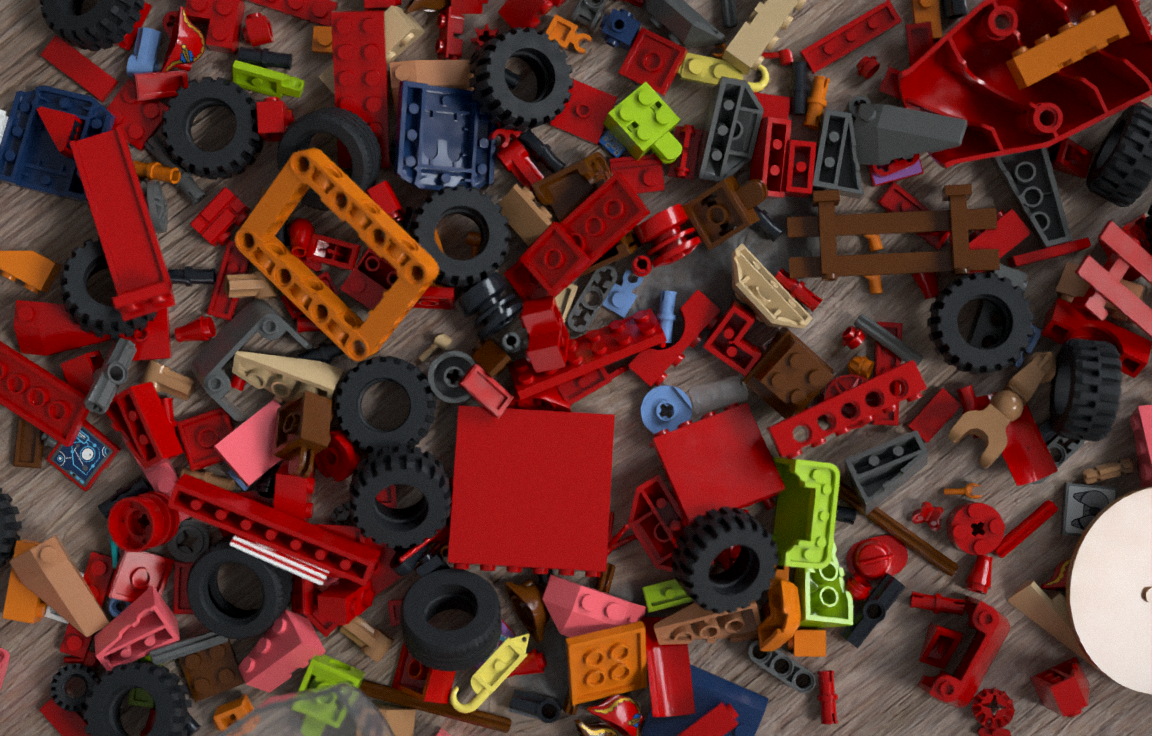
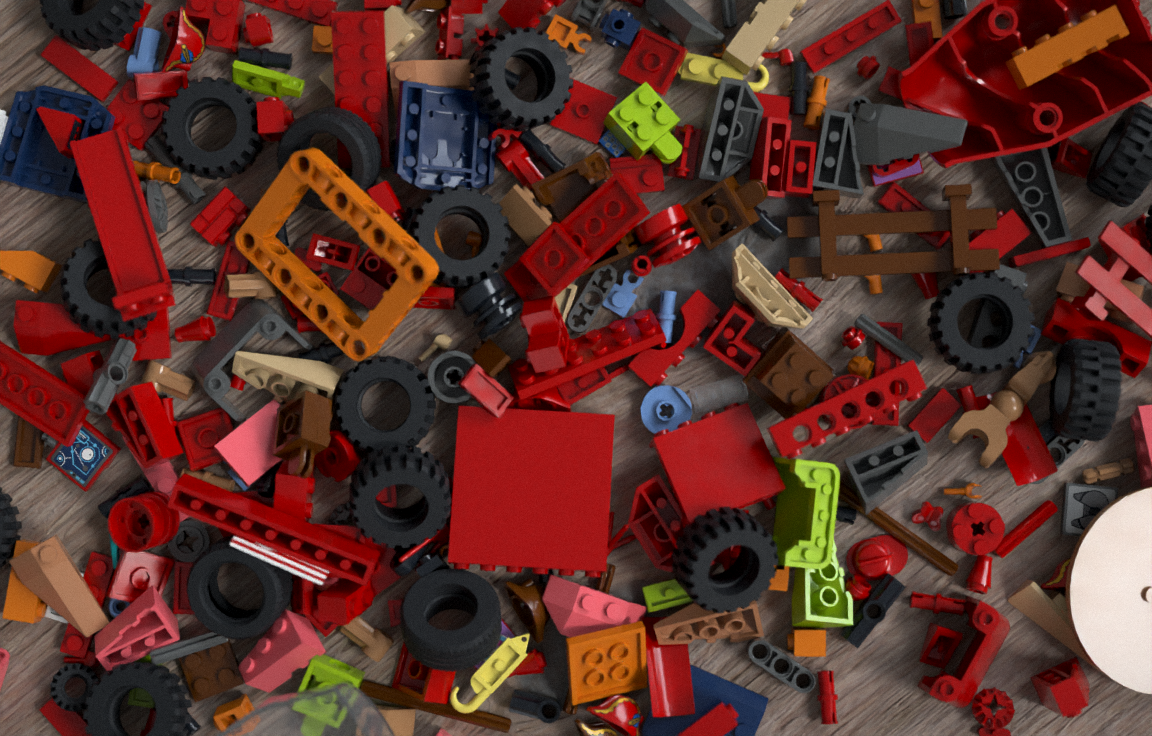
(300, 236): red cone -> none
(516, 347): dark grey pin -> none
(781, 616): orange brick -> none

